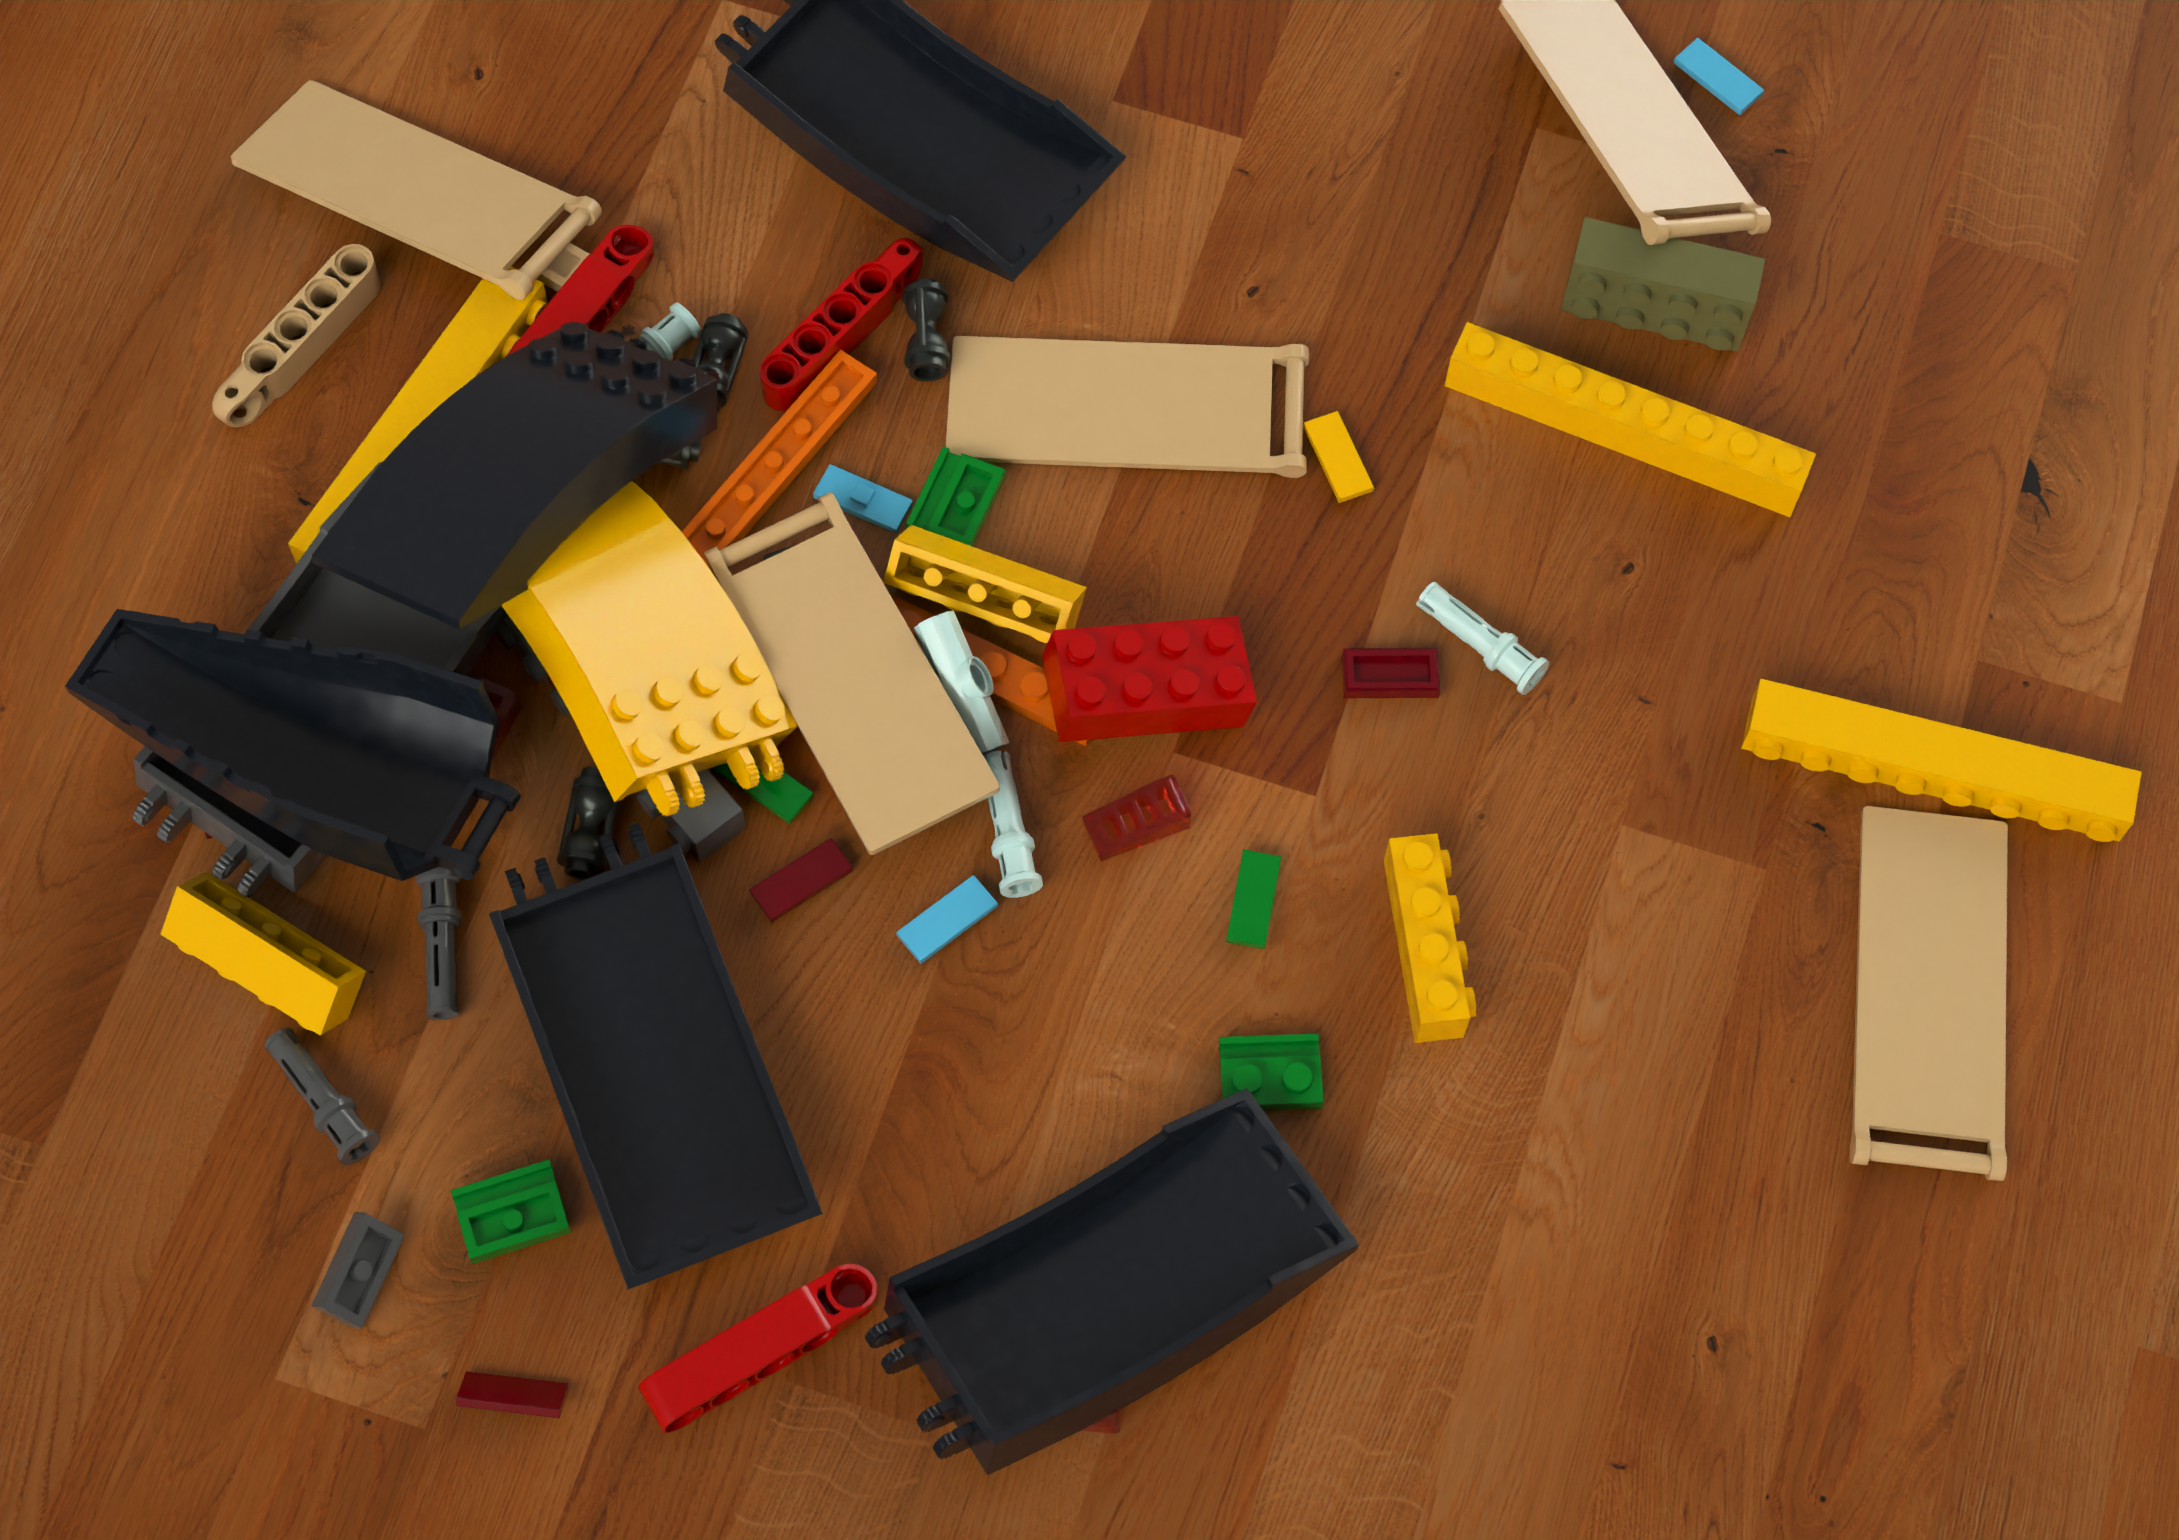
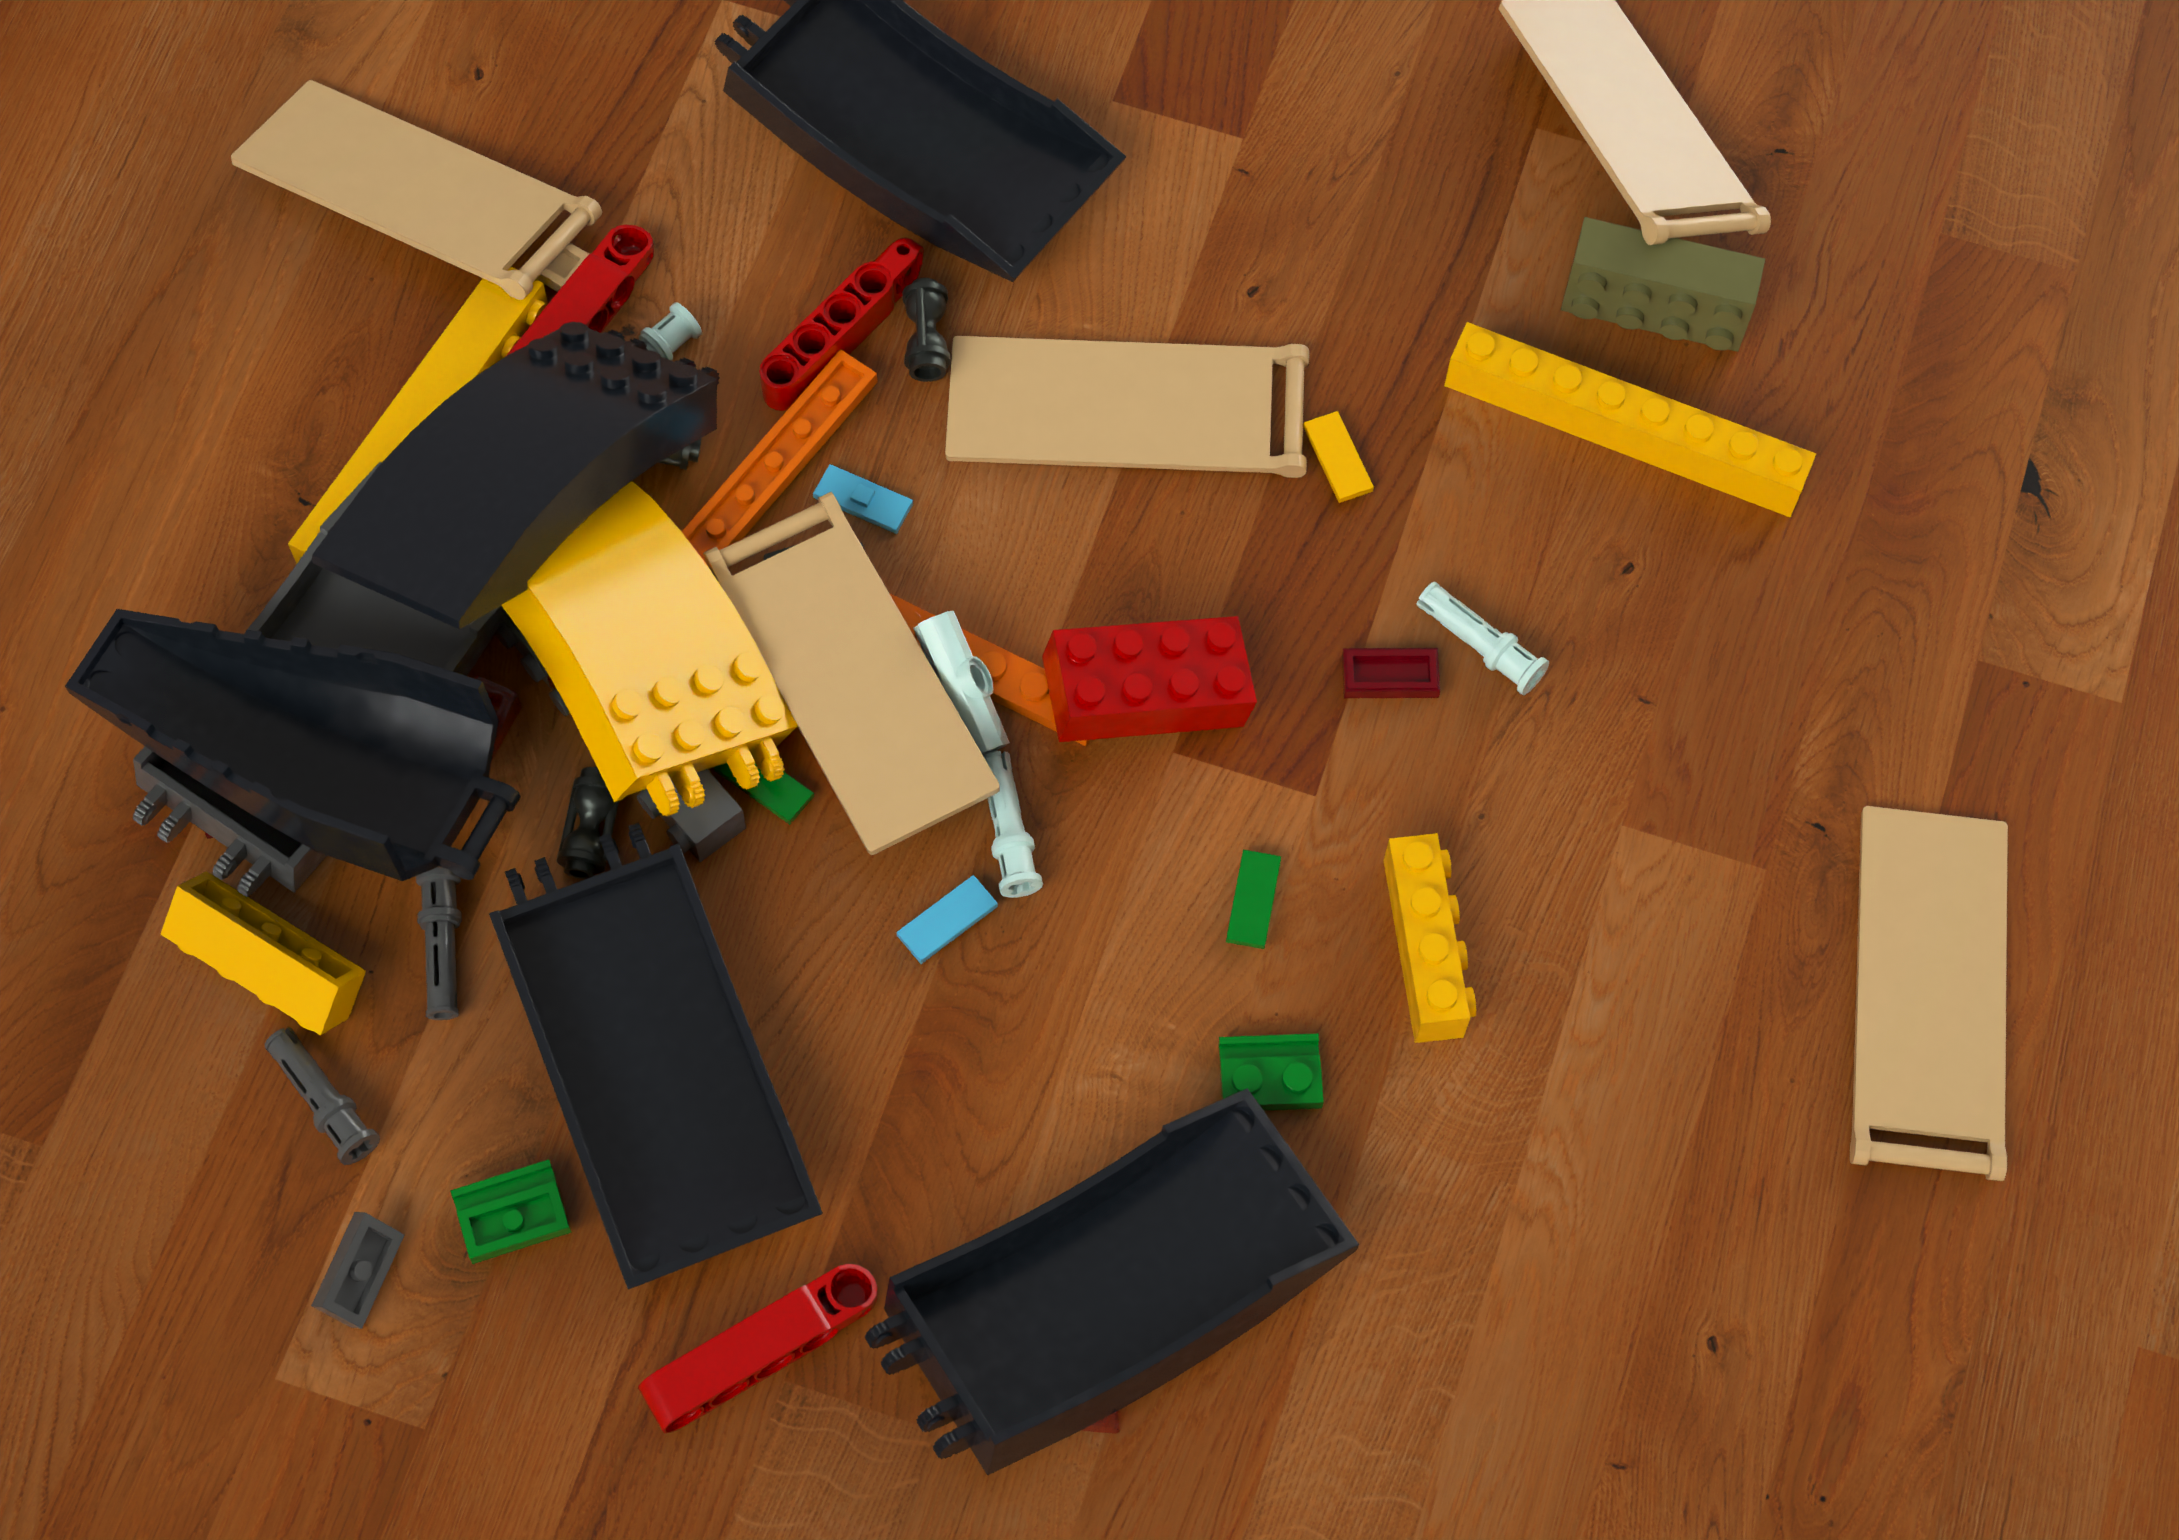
(301, 316): tan piece -> none
(512, 1394): dark red piece -> none
(722, 340): pearl dark grey piece -> none
(801, 880): dark red piece -> none
(957, 497): green plate -> none
(982, 584): yellow brick -> none
(1144, 833): clear red slope -> none
(1718, 76): medium azure piece -> none
(1941, 761): yellow brick -> none

